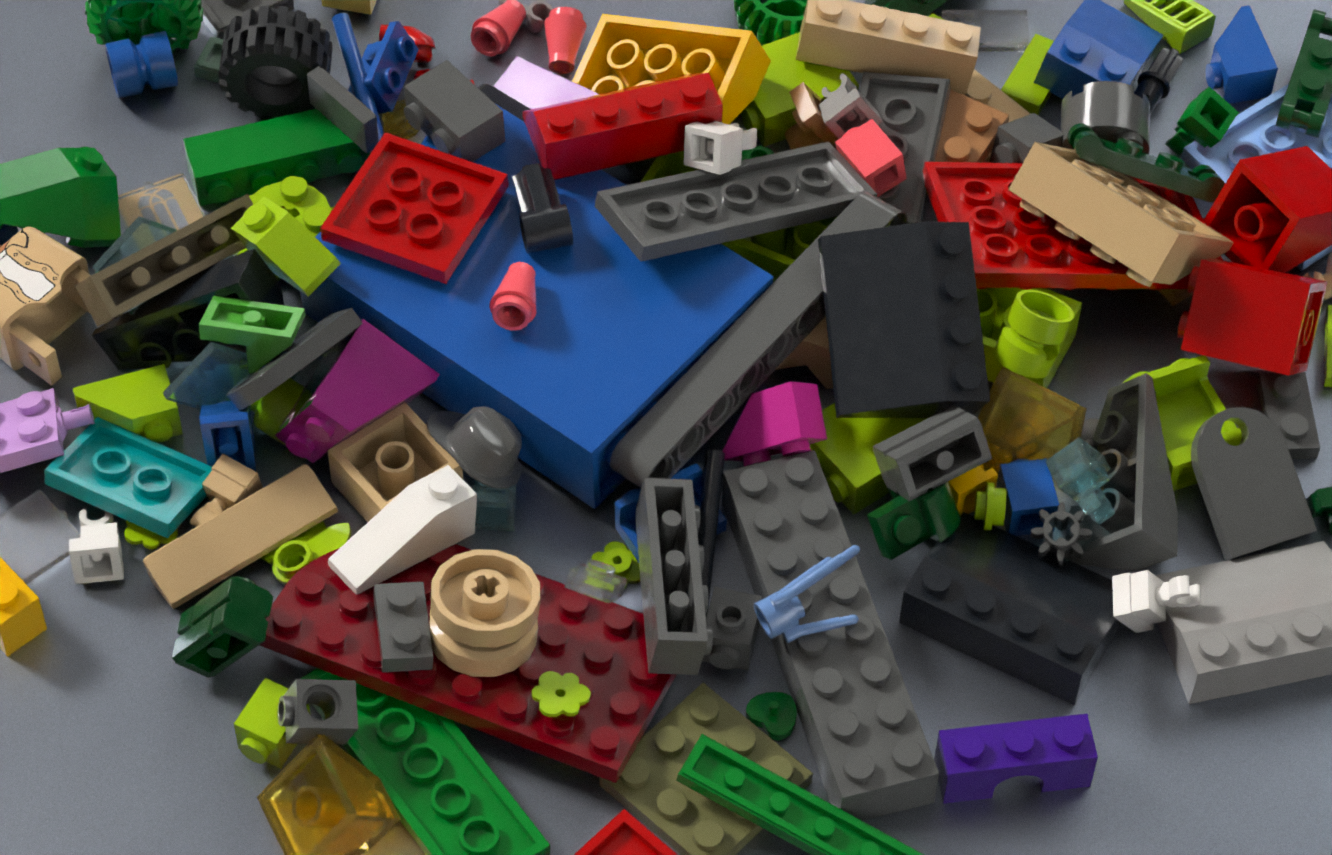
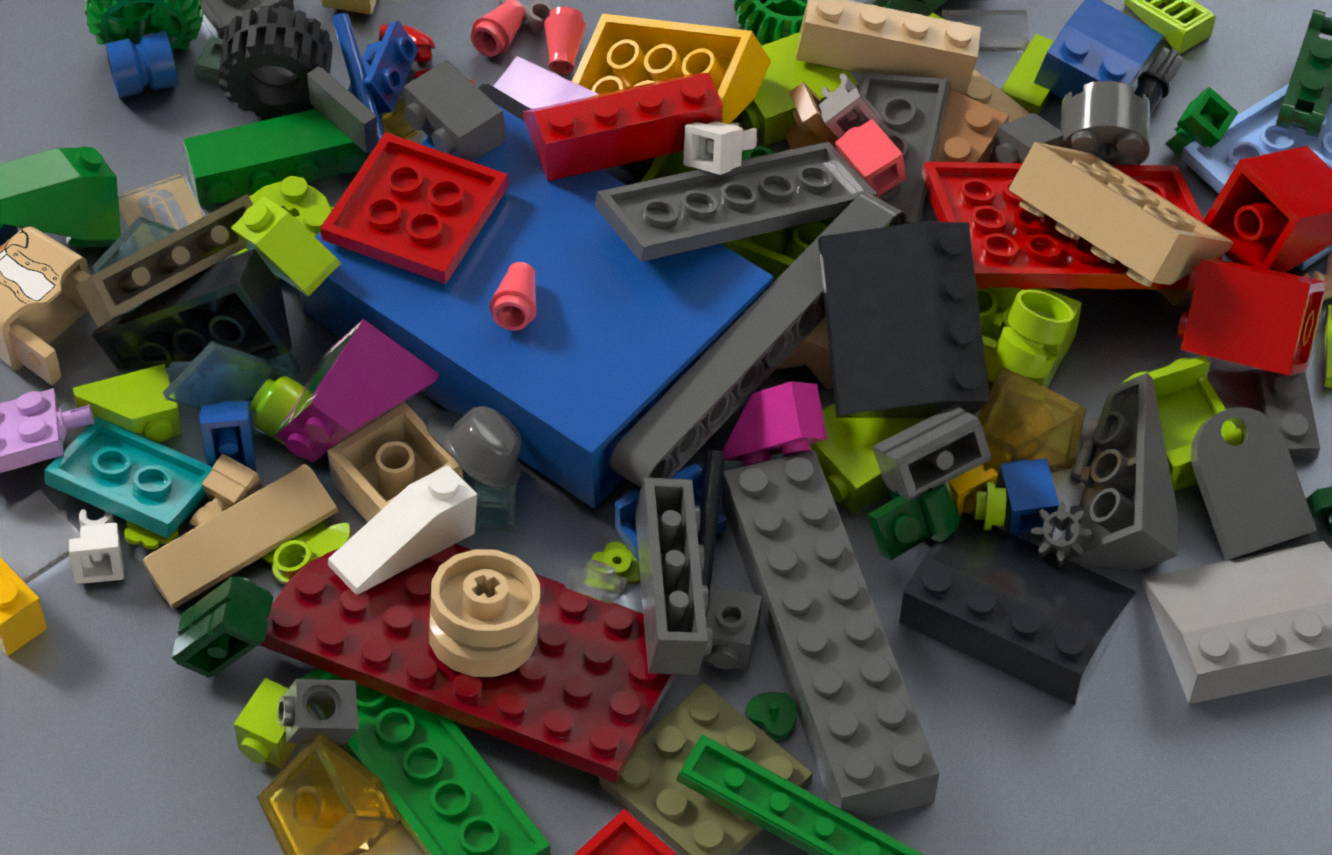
(259, 326): bright green slope -> none
(294, 358): dark grey tile -> none
(403, 627): dark grey plate -> none
(542, 218): black piece -> none
(560, 694): lime plant -> none
(783, 609): medium blue plant -> none
(981, 757): dark purple arch -> none
(1080, 474): clear light blue piece -> none
(1129, 159): dark green plate -> none
(1143, 597): white piece -> none
(1242, 61): blue slope -> none

